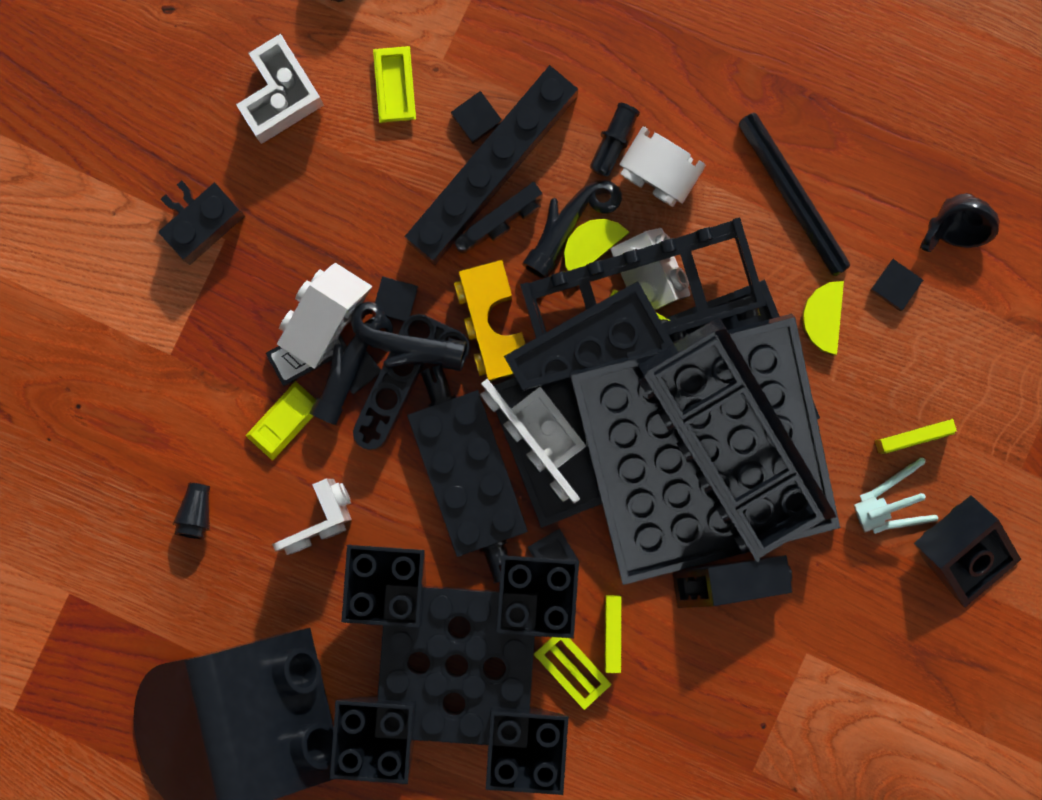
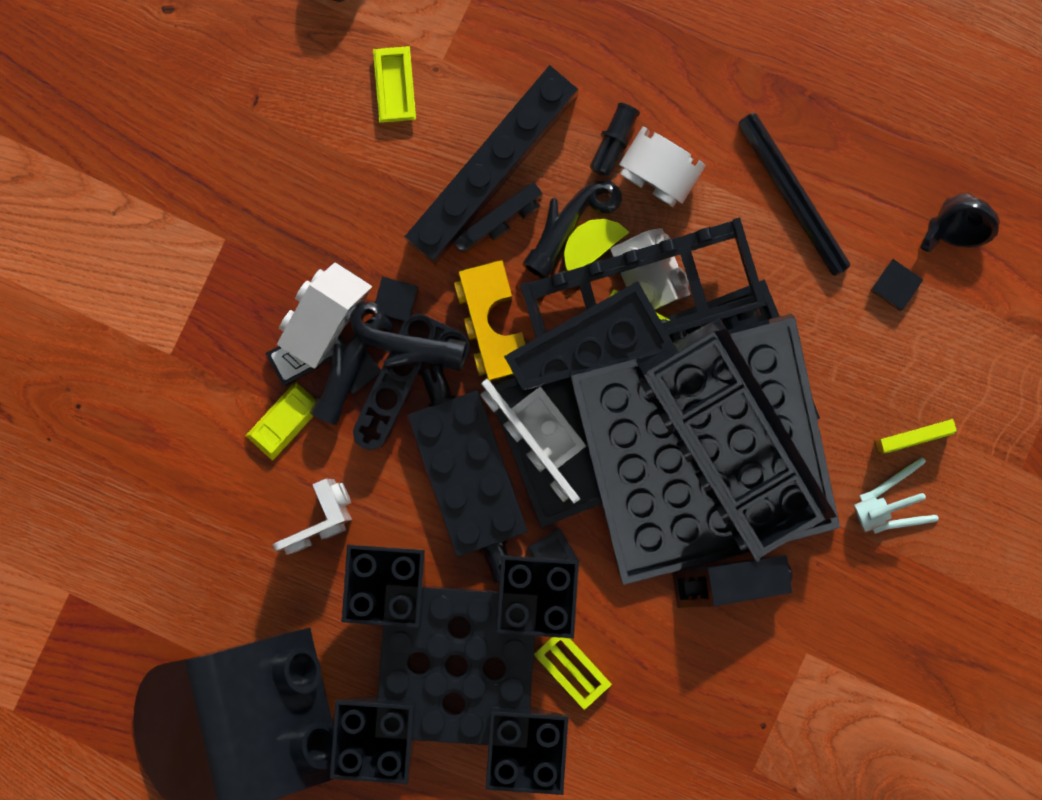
(193, 514): black cone -> none
(200, 222): black brick -> none
(286, 96): white brick -> none
(476, 117): black tile -> none
(612, 633): neon yellow tile -> none
(823, 315): neon yellow tile -> none
(968, 550): black slope -> none

